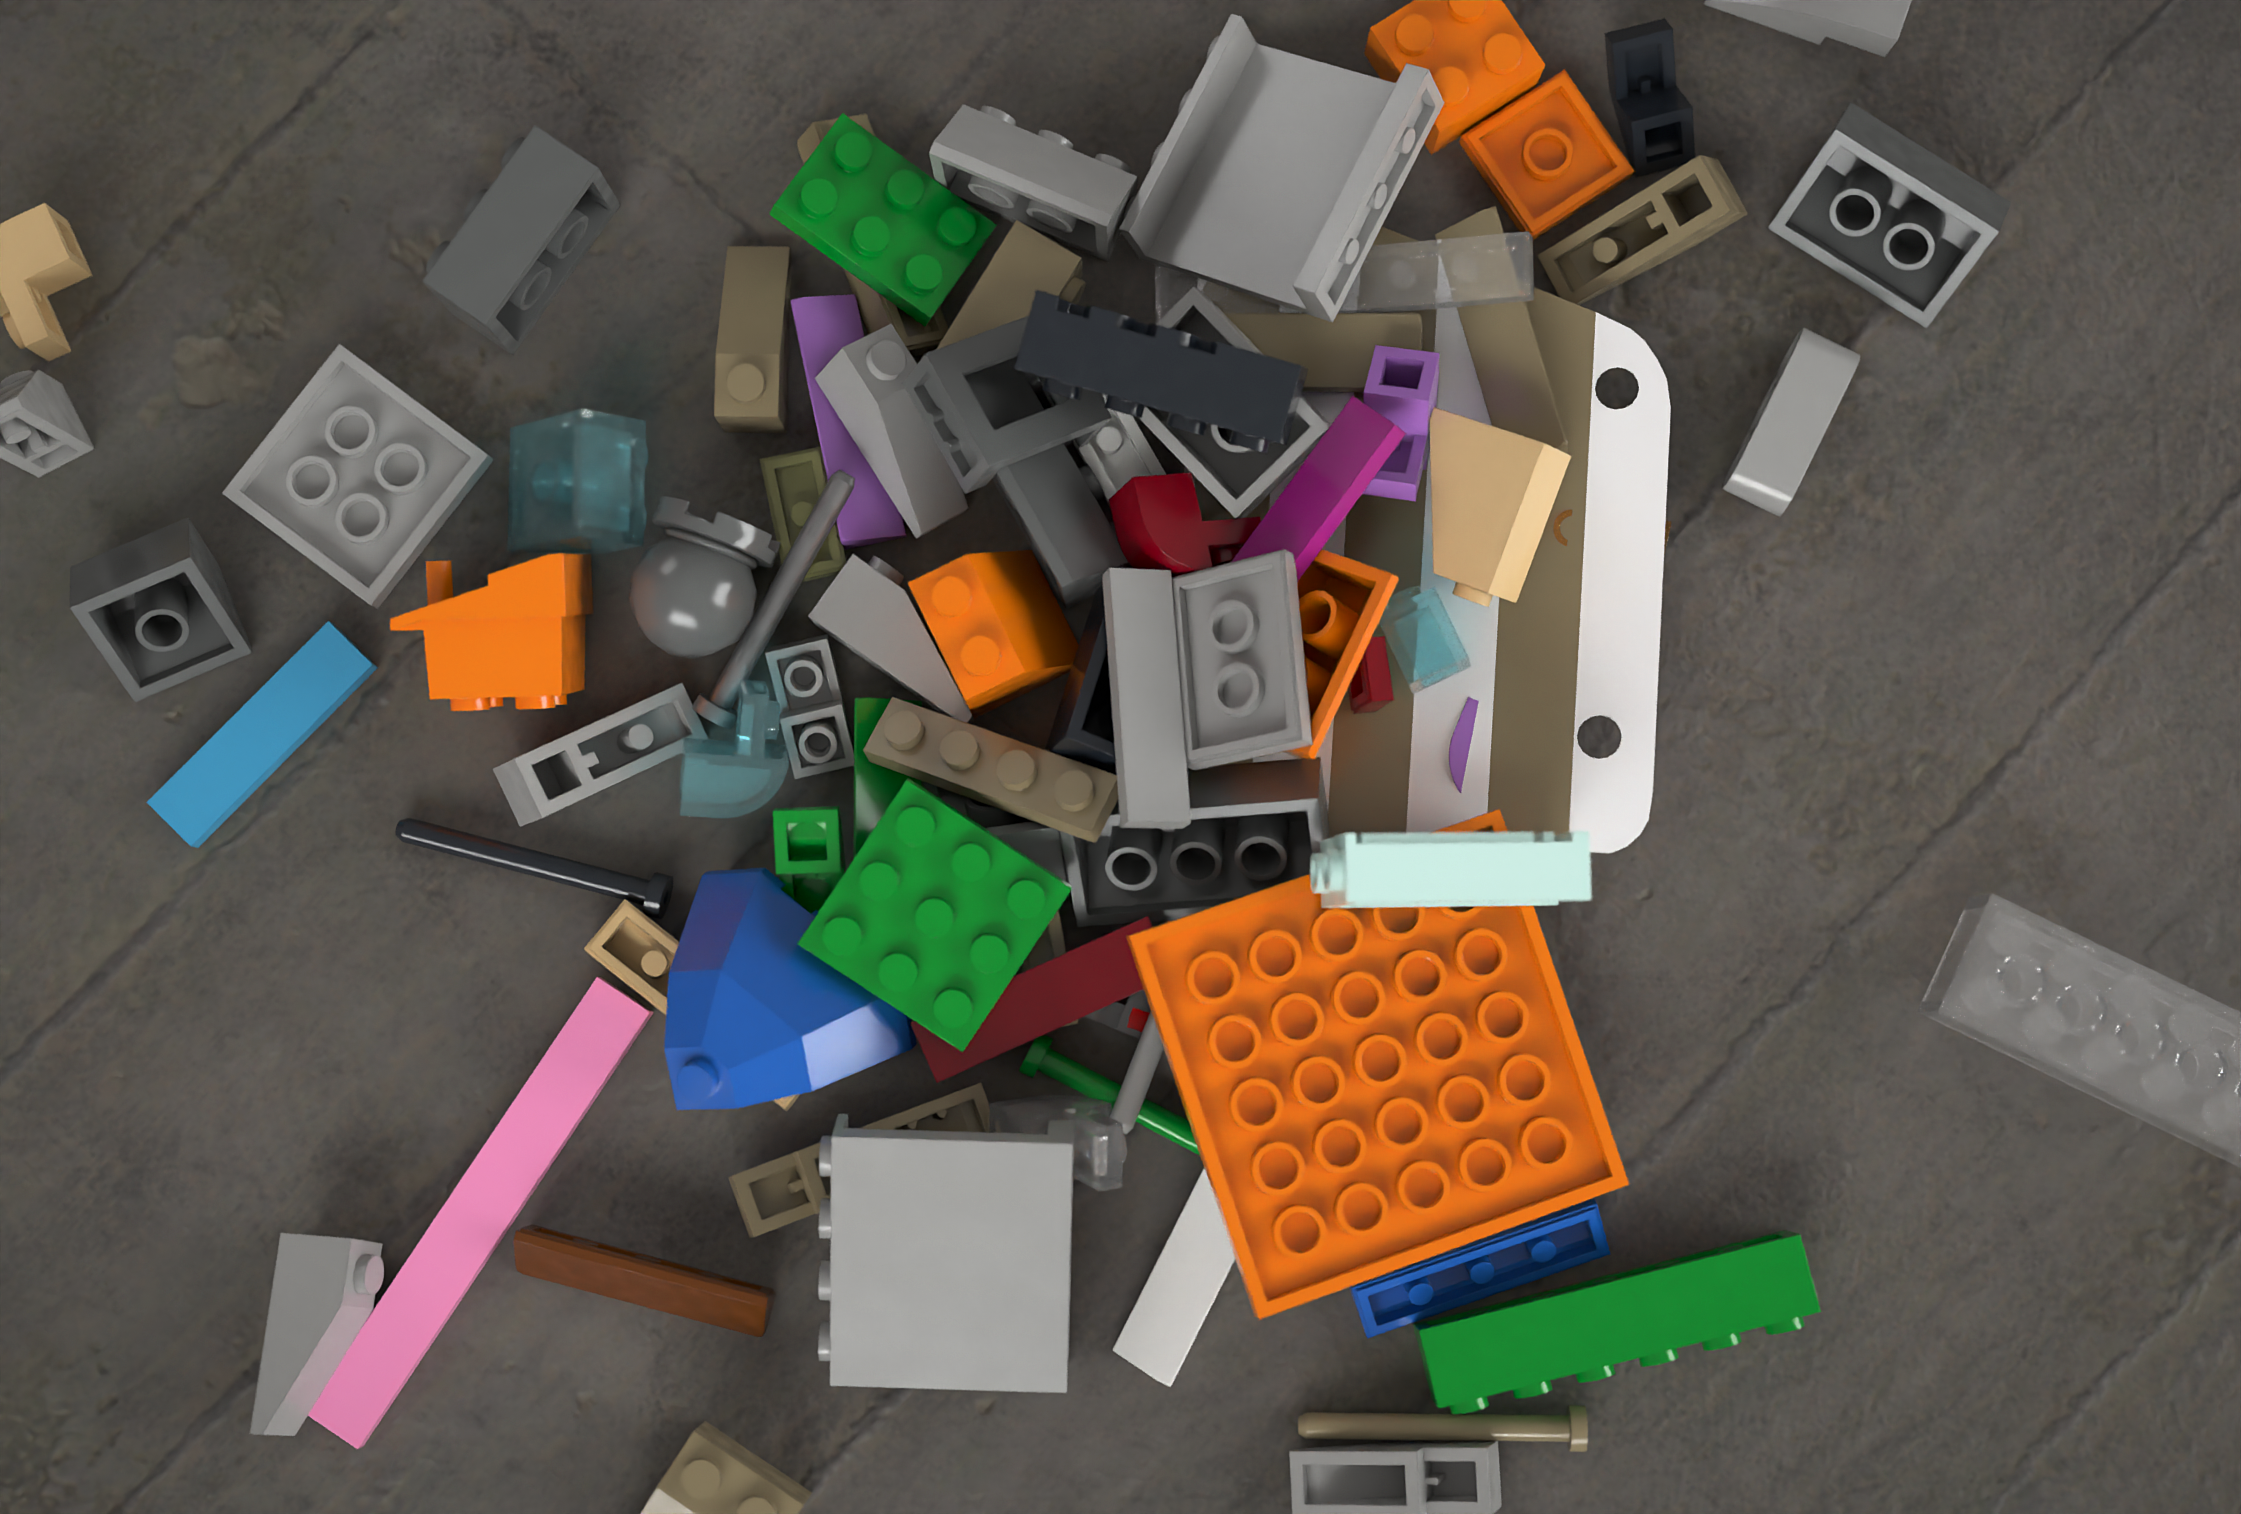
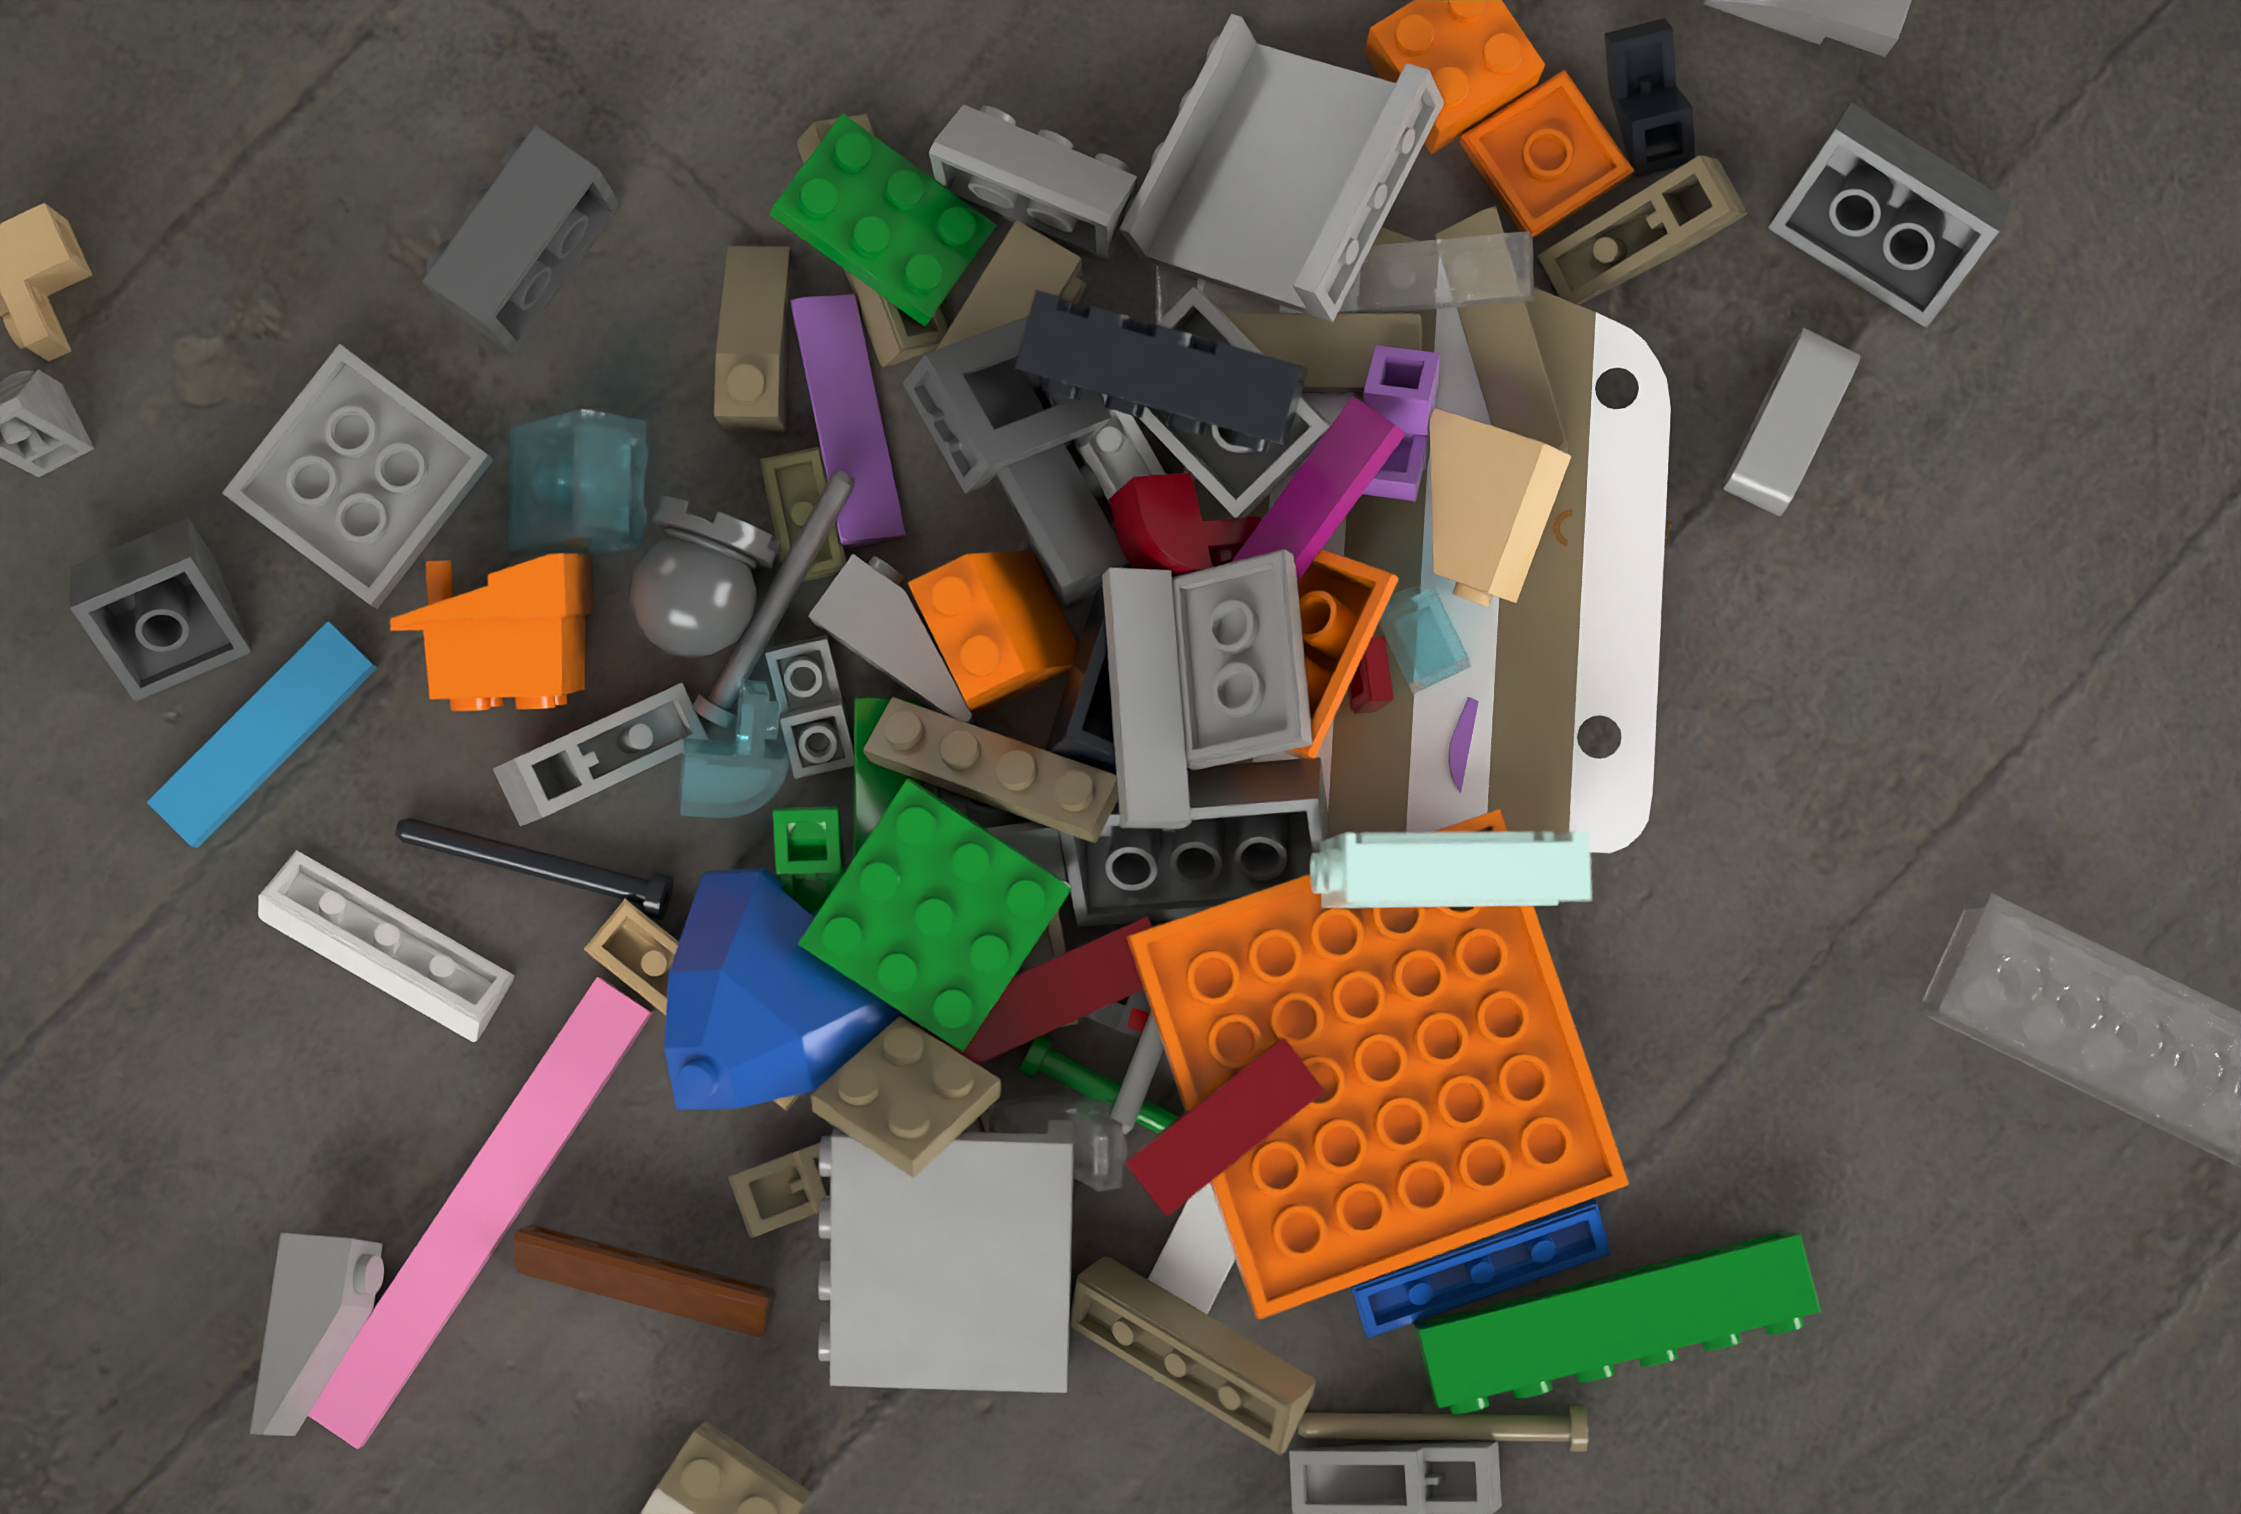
(384, 945): none -> white slope
(874, 406): light grey slope -> none
(906, 1096): none -> dark tan plate
(1191, 1352): none -> dark tan slope
(1223, 1126): none -> dark red tile

